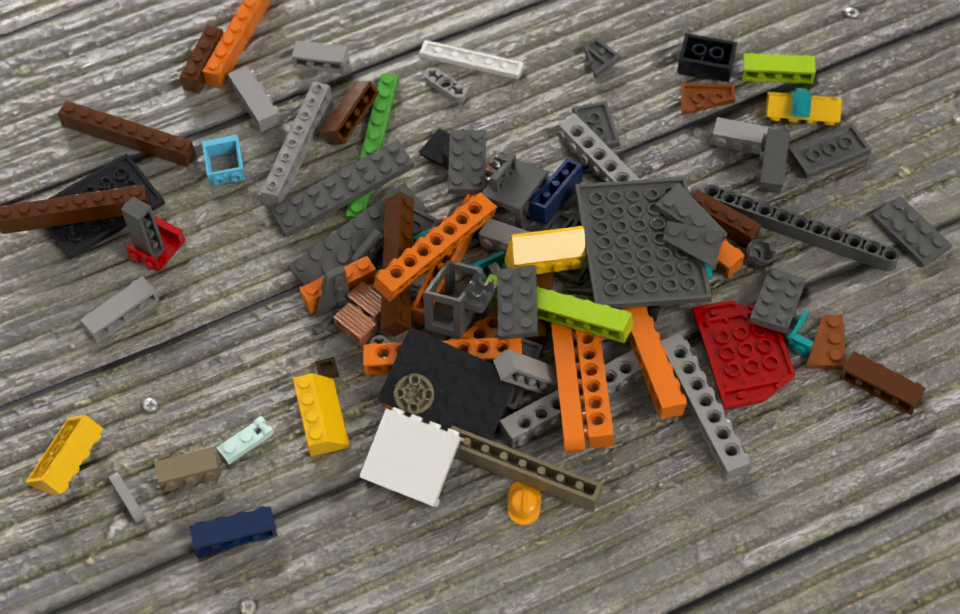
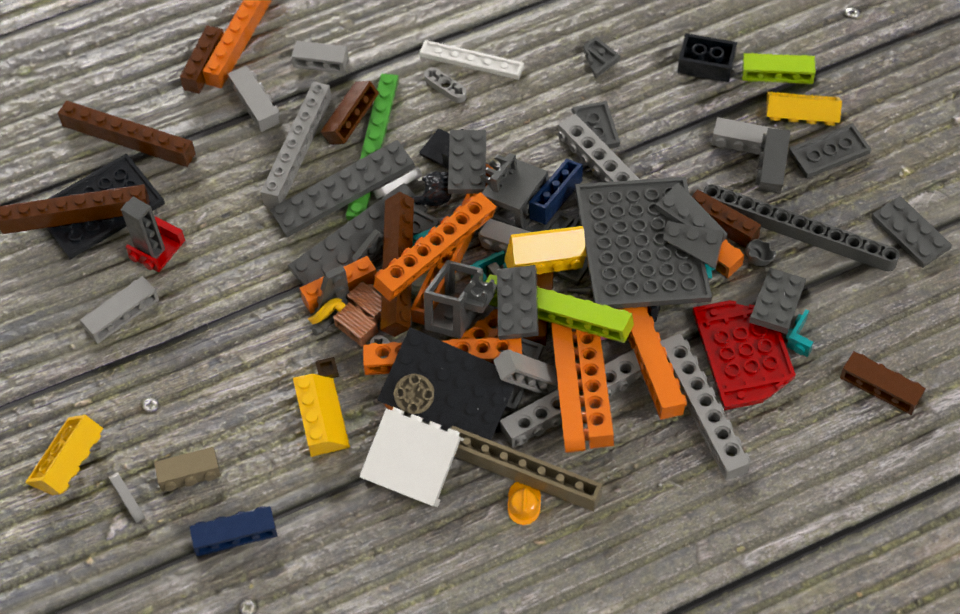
(229, 145): medium azure window -> none
(245, 440): light aqua plate -> none
(326, 310): none -> yellow arm
(405, 178): none -> light grey beam
(435, 190): none -> black hair
(702, 96): dark orange wing -> none
(801, 102): teal bracket -> none
(829, 344): dark orange wing -> none

